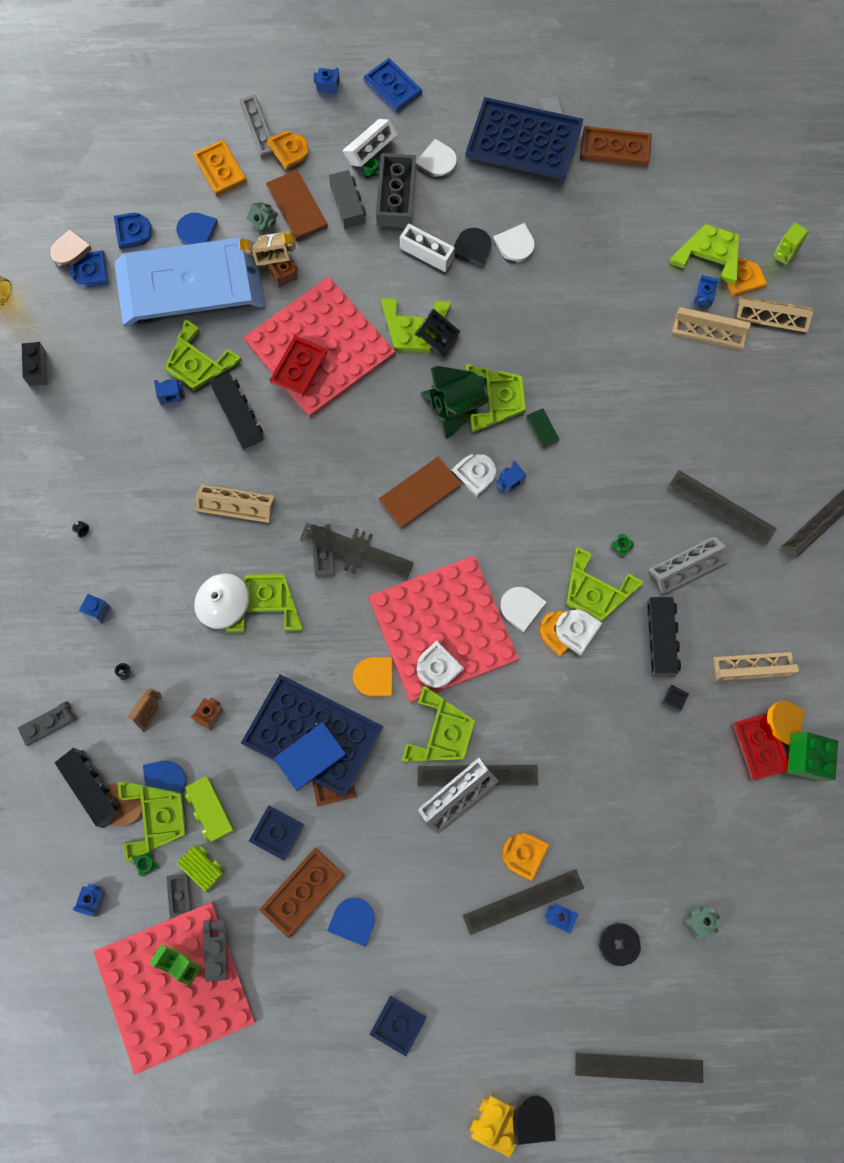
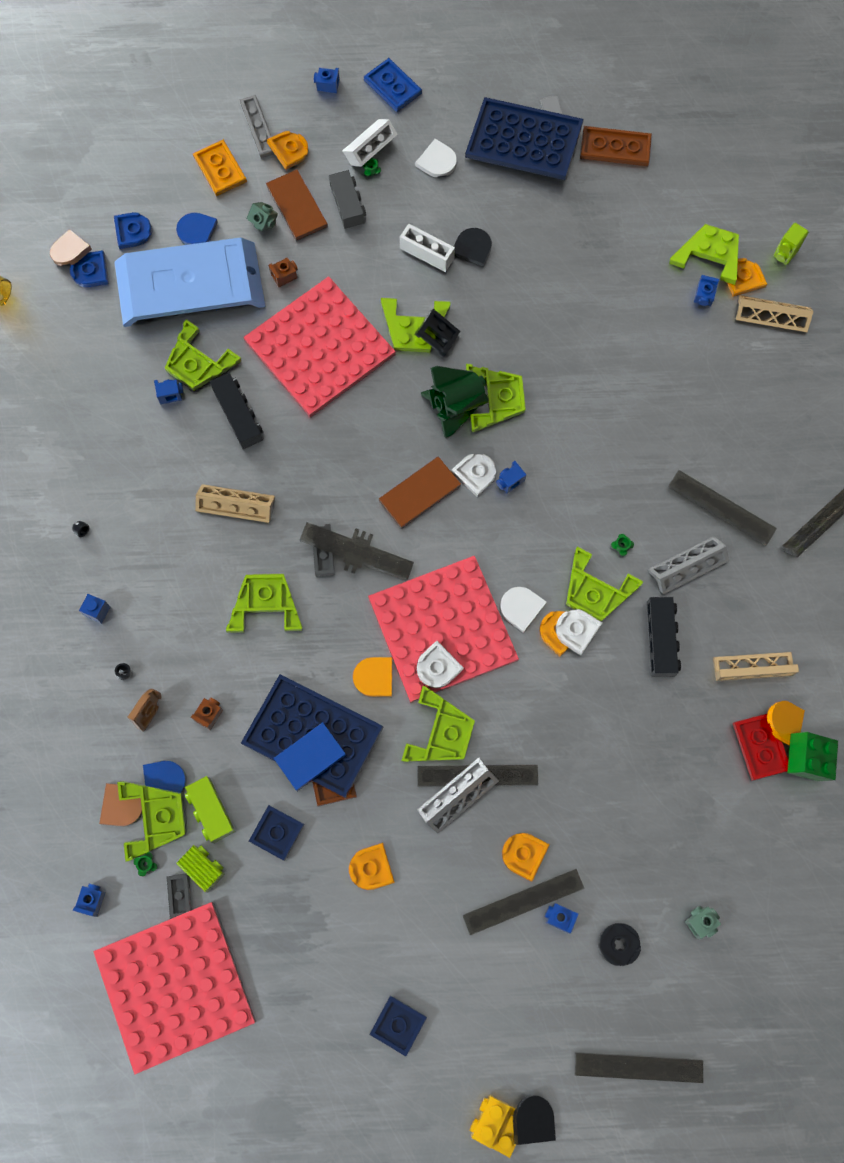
(34, 364): black brick -> none
(46, 724): dark grey plate -> none
(89, 788): black brick -> none
(176, 964): bright green brick -> none
(215, 951): dark grey plate -> none
(227, 607): white dish -> none
(270, 248): tan torso -> none
(298, 366): red plate -> none
(302, 892): dark orange tile -> none
(353, 921): blue tile -> none
(371, 868): none -> light orange tile
(396, 190): dark grey brick -> none
(515, 243): white tile -> none
(542, 428): dark green tile -> none
(675, 698): black plate -> none
(710, 324): tan fence -> none

